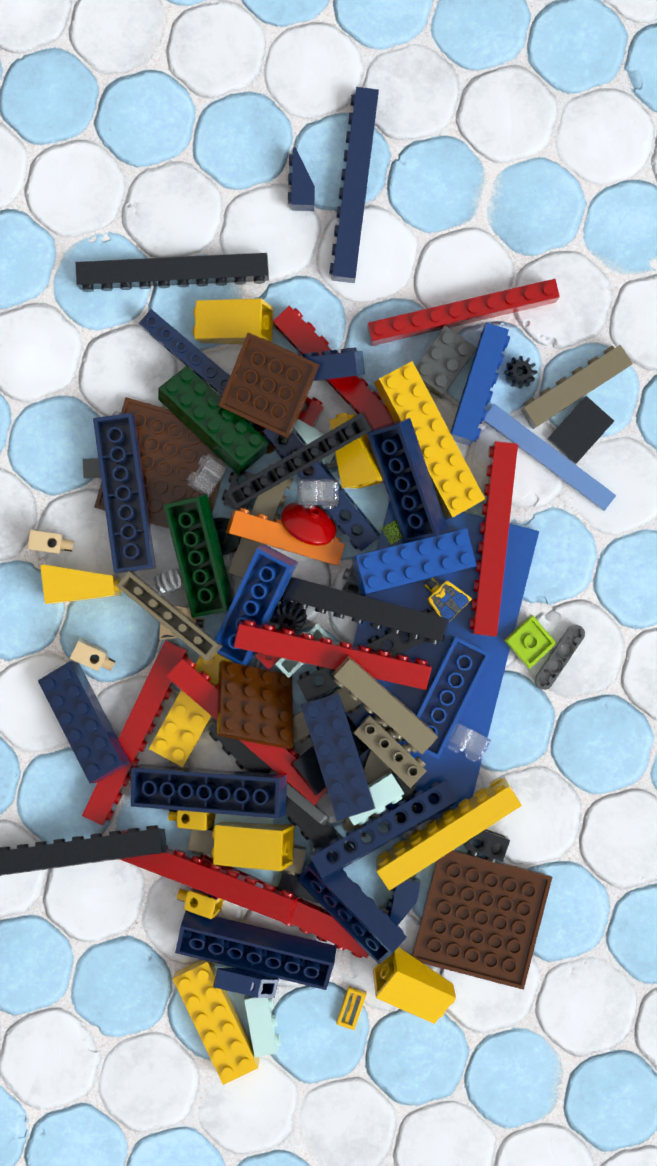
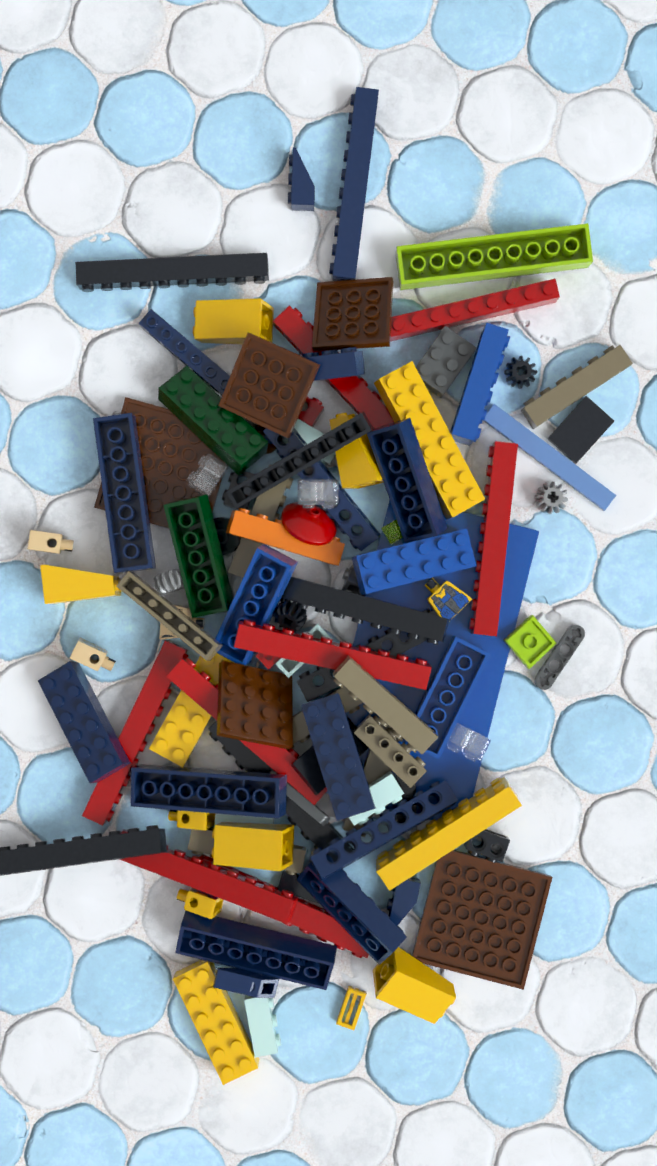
(91, 468): dark grey tile -> none
(353, 314): none -> reddish brown plate
(494, 256): none -> lime brick
(548, 490): none -> light grey gear

